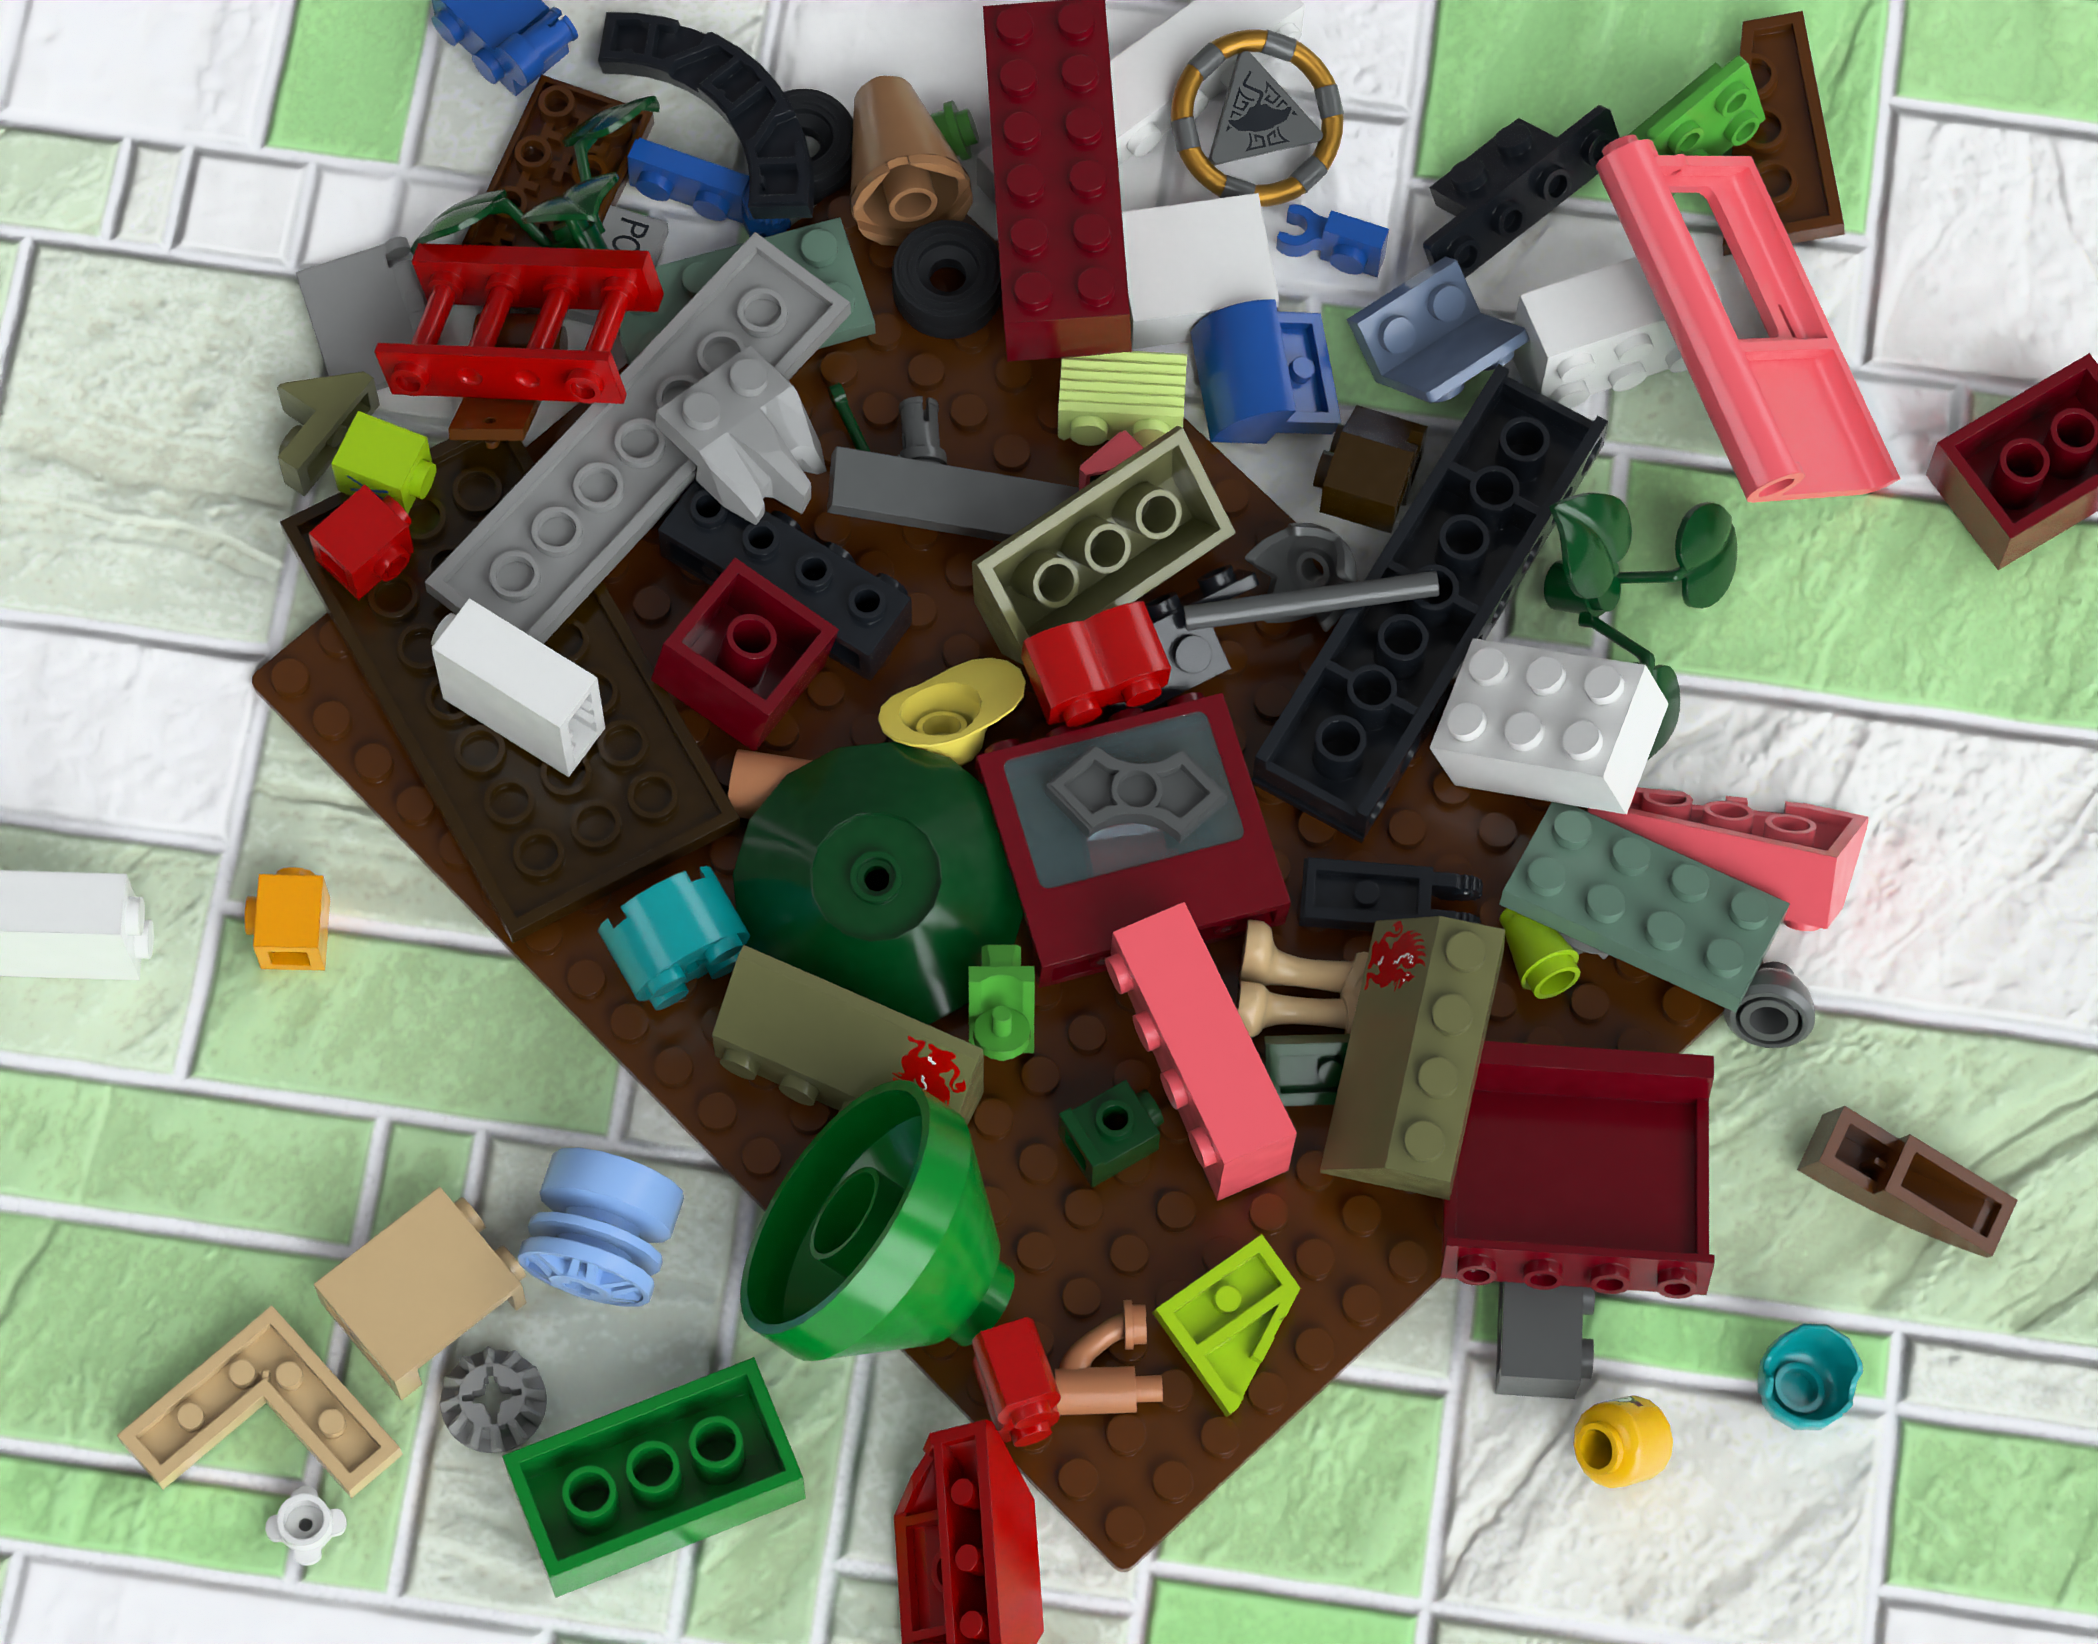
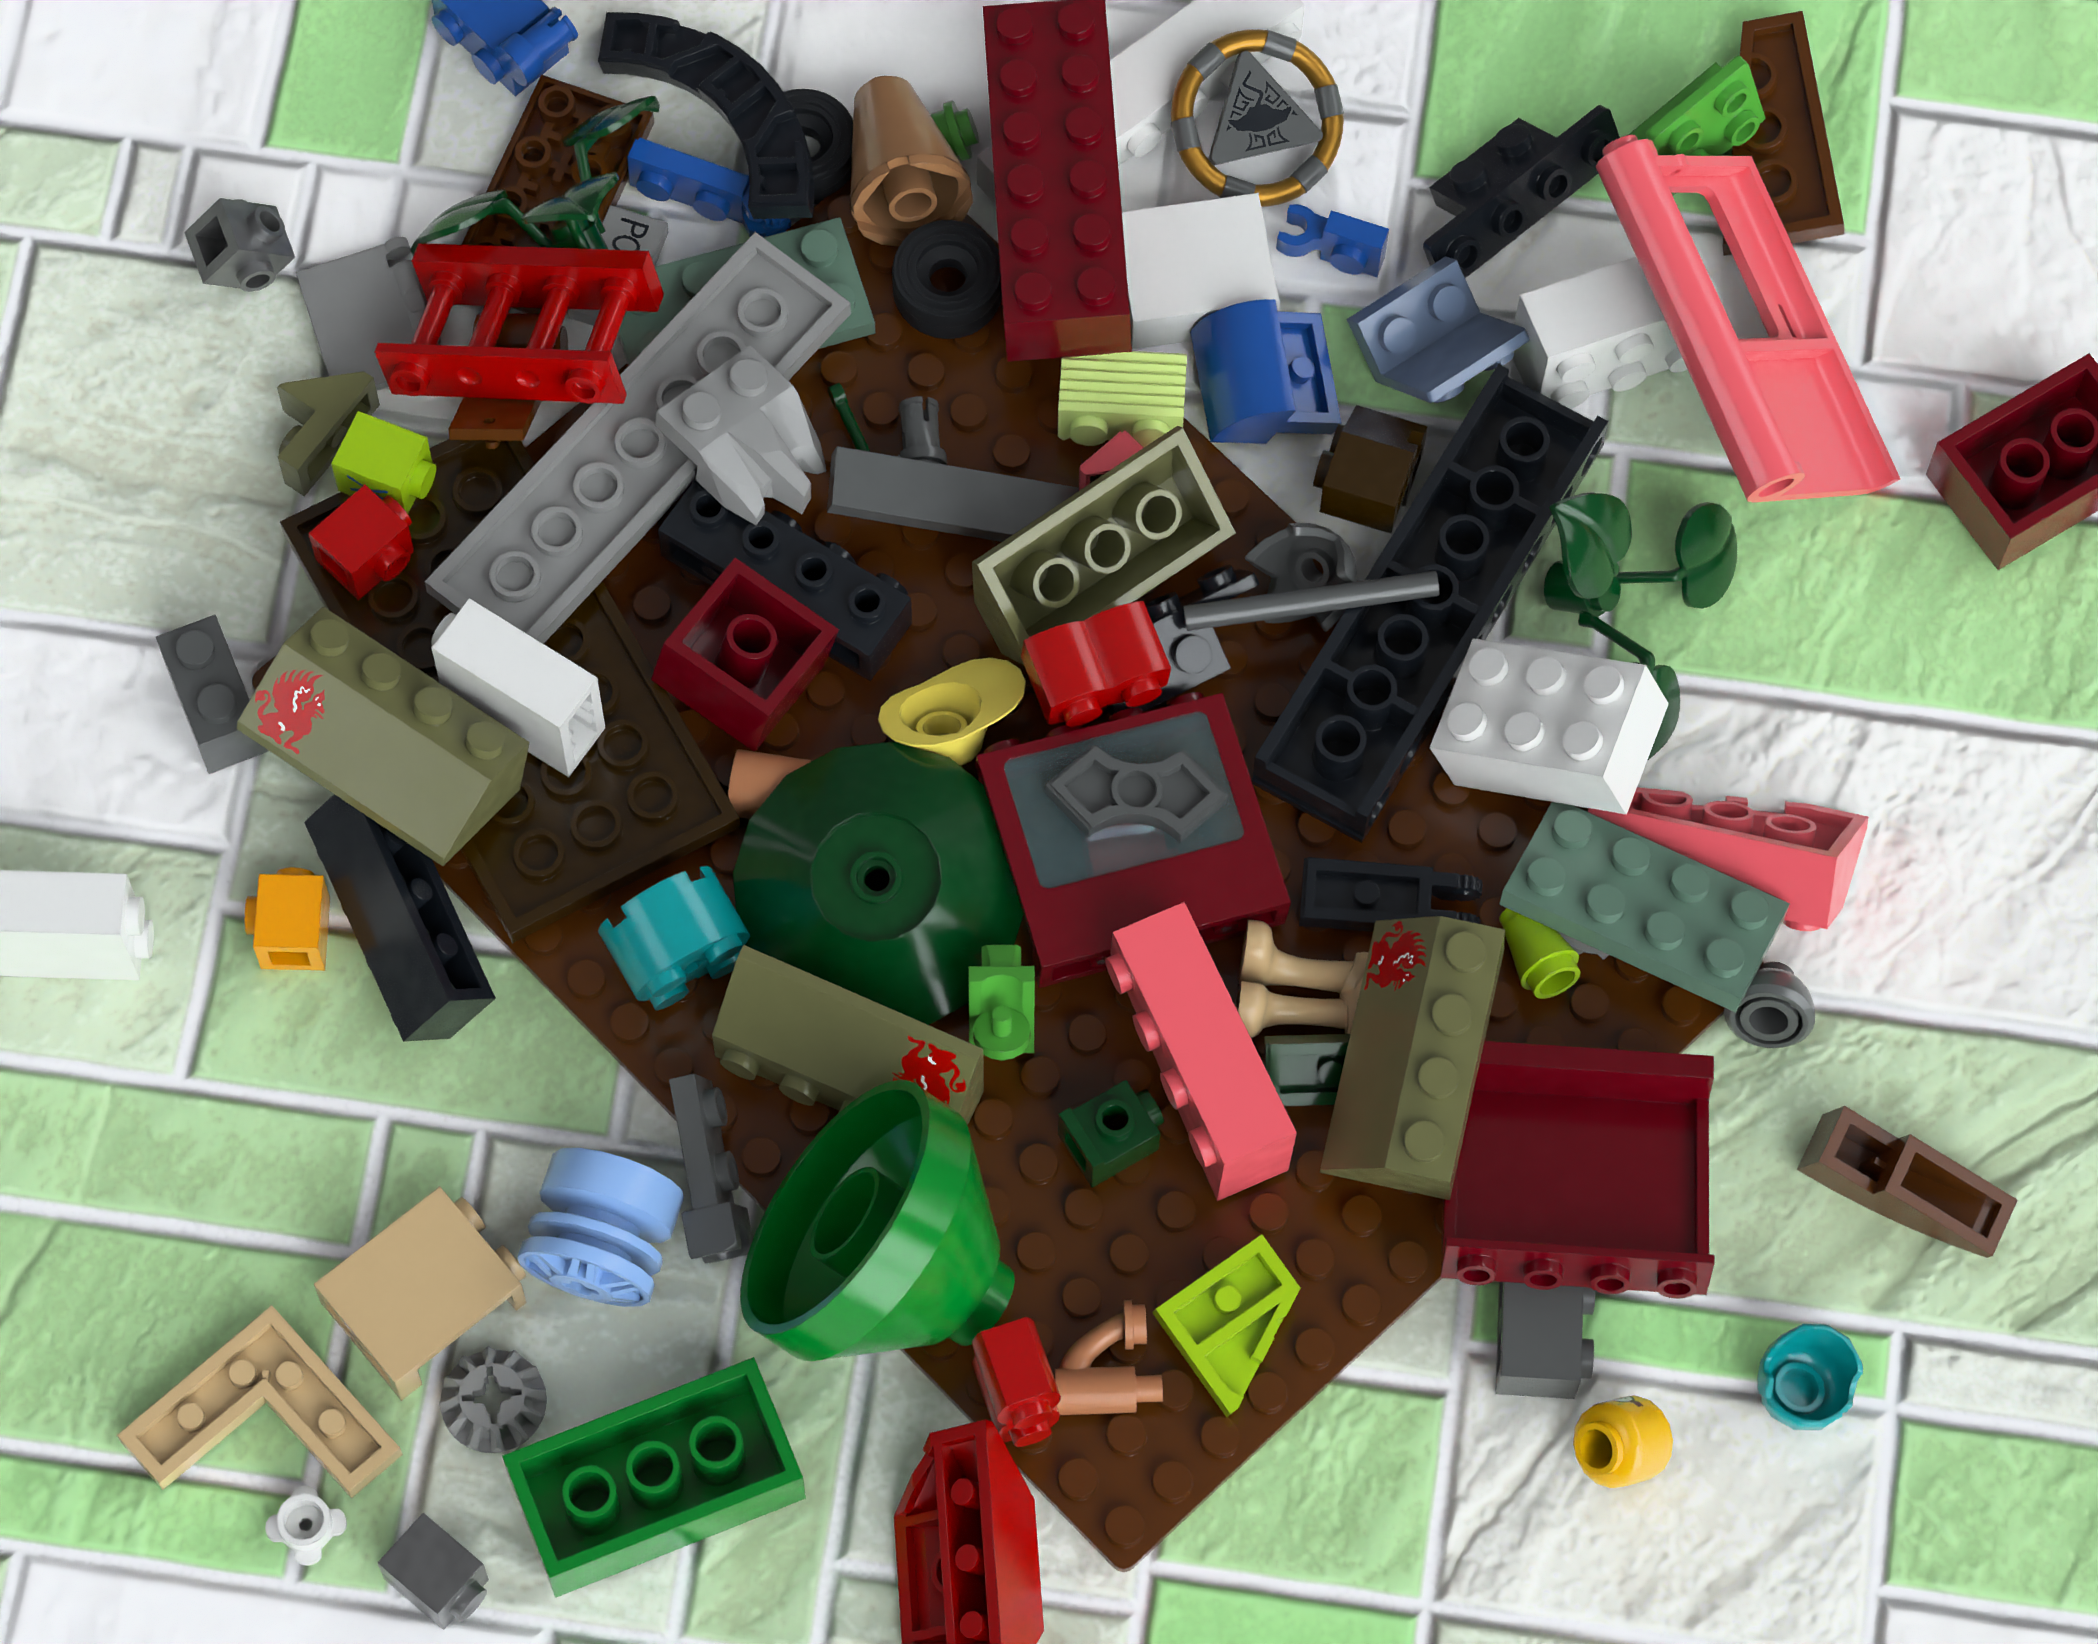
(209, 691): none -> dark grey brick
(239, 244): none -> flat silver brick
(384, 736): none -> olive slope
(401, 923): none -> black brick
(435, 1572): none -> flat silver brick
(716, 1225): none -> dark grey plate

